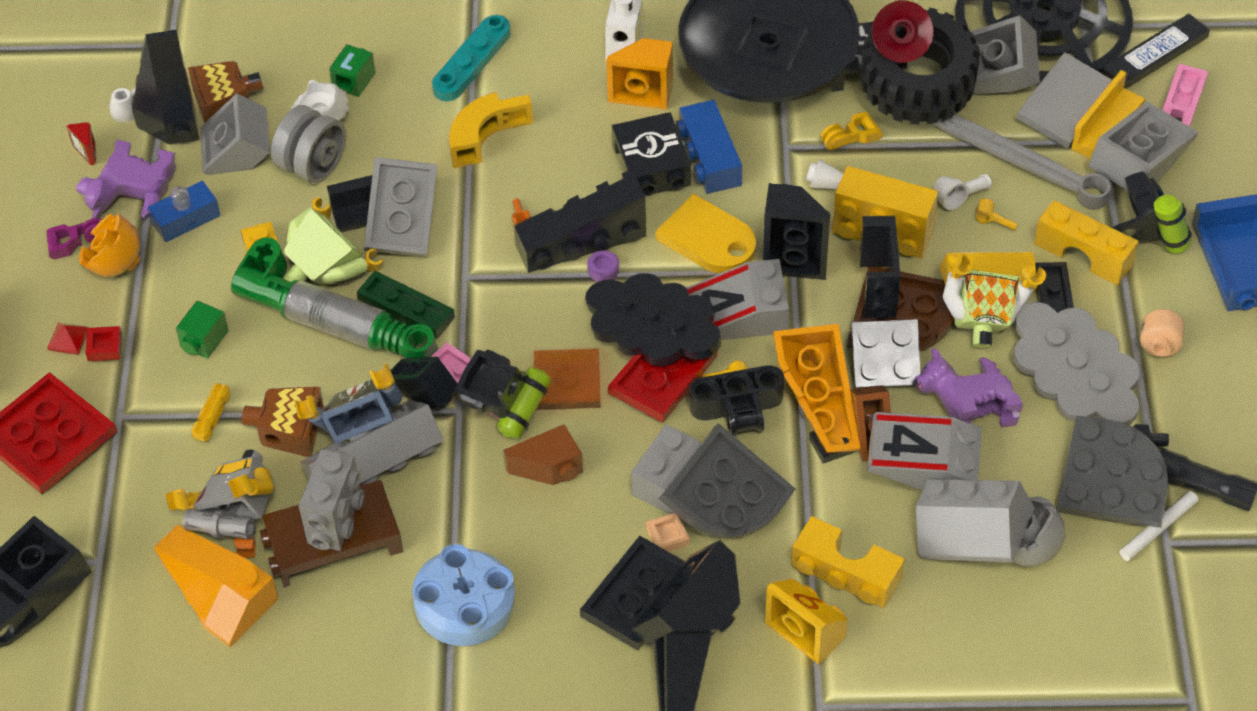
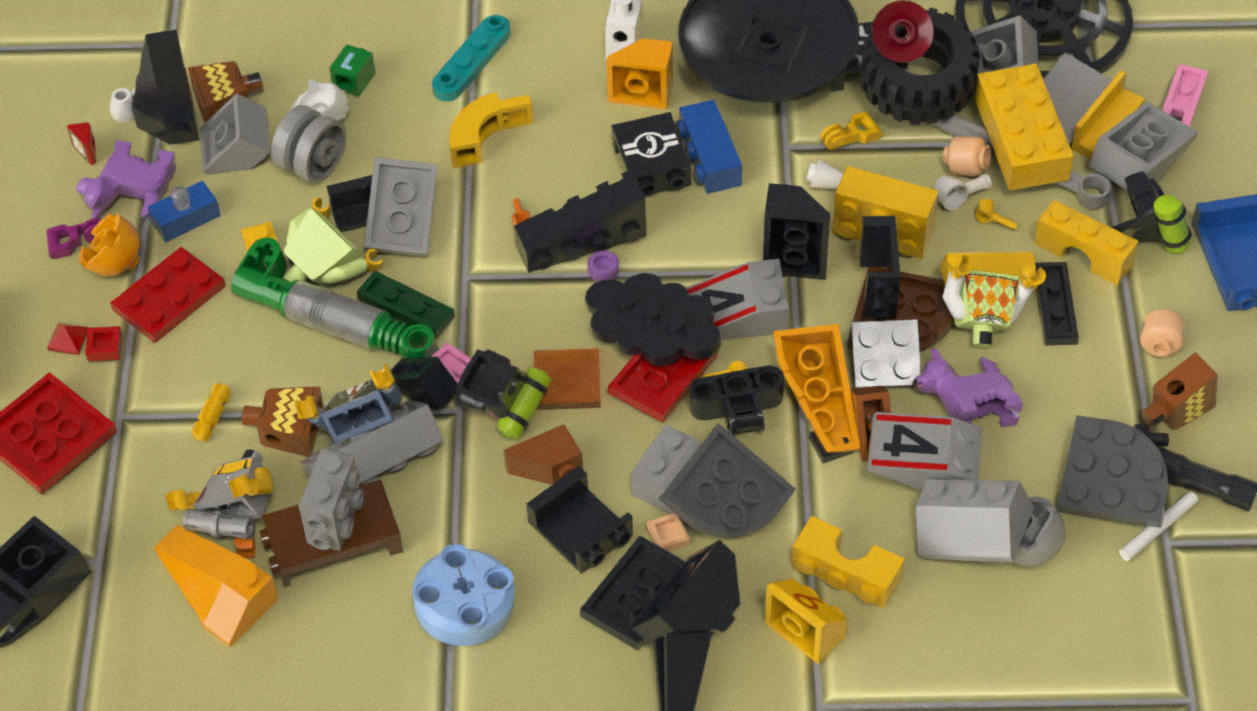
(167, 294): none -> red plate
(202, 329): green brick -> none
(578, 521): none -> black panel
(707, 235): yellow tile -> none
(967, 156): none -> light nougat head
(1023, 127): none -> yellow brick
(1076, 363): light grey plate -> none
(1157, 50): tile -> none
(1183, 394): none -> dark orange torso

